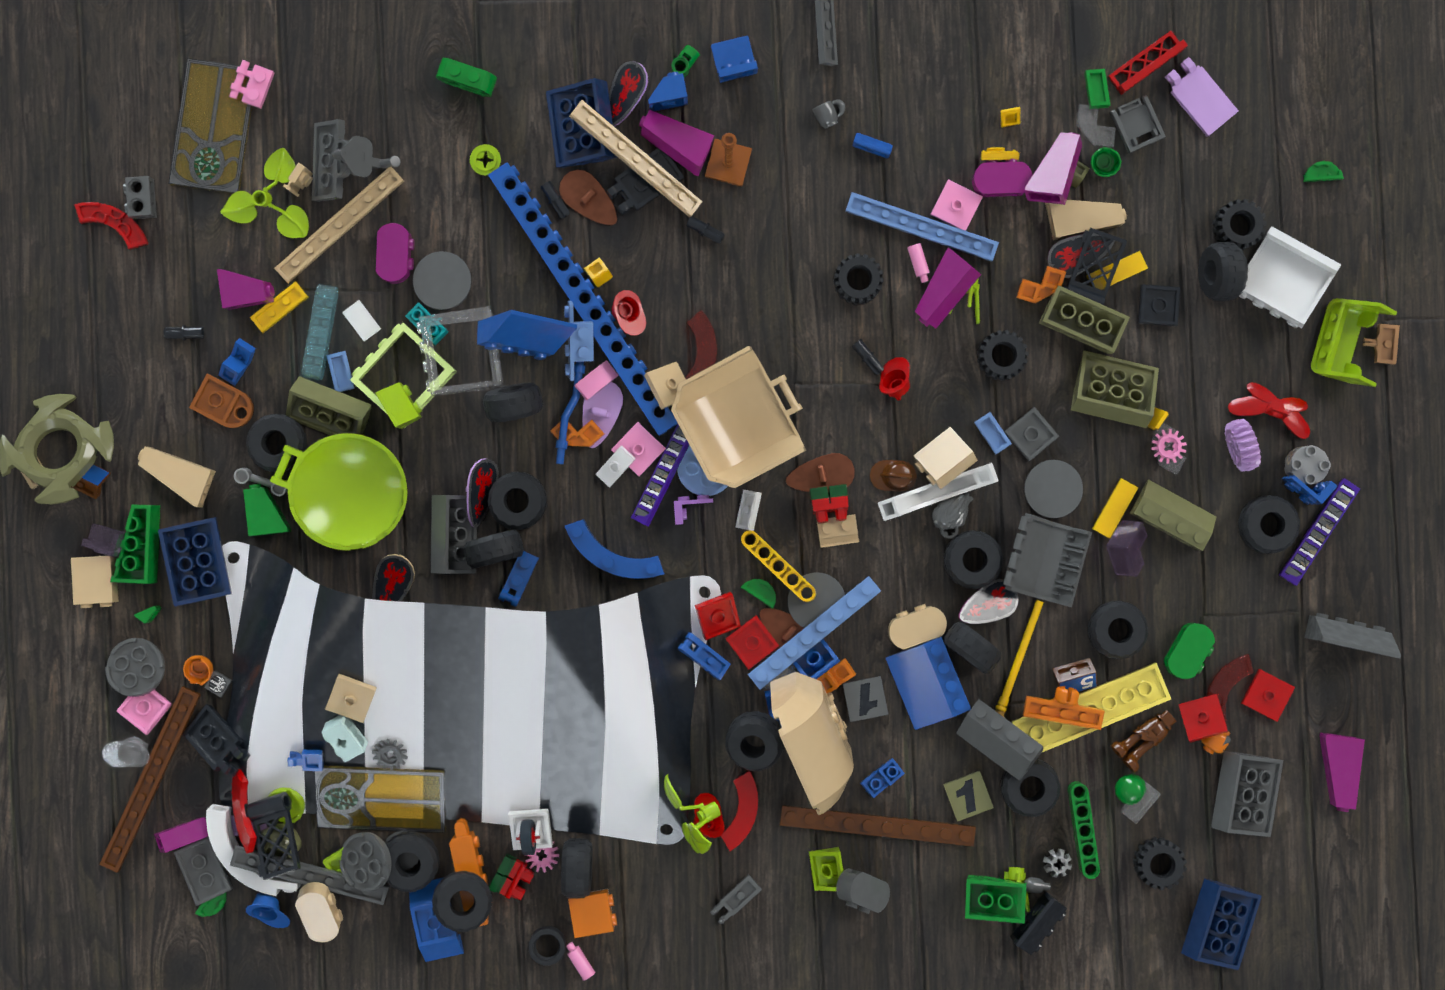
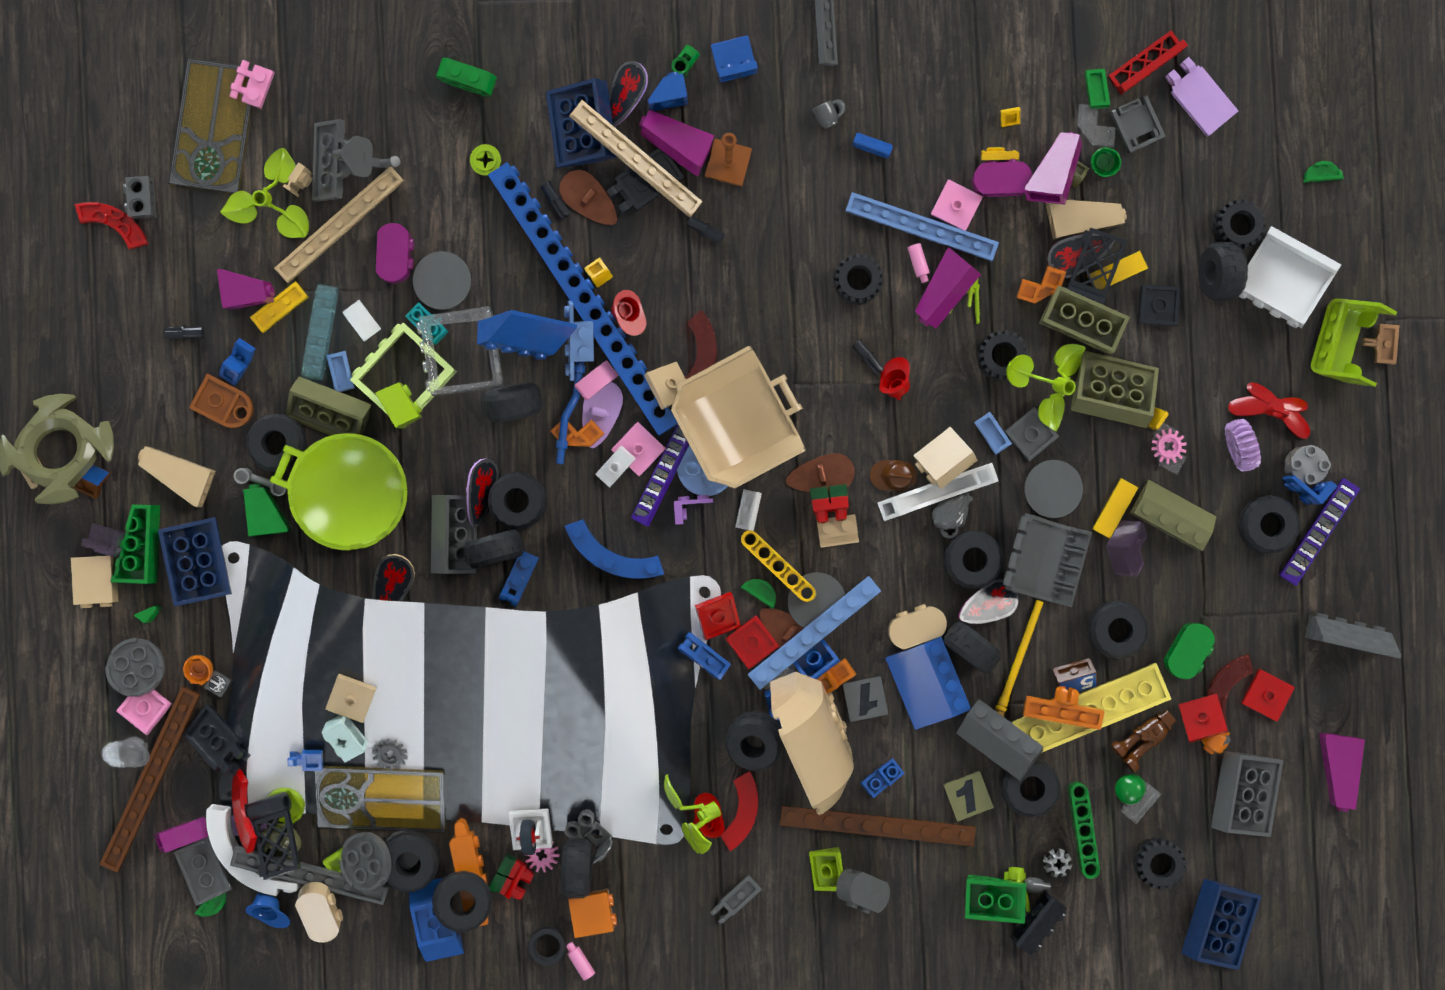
(584, 828): none -> dark grey piece
(1068, 361): none -> lime plant

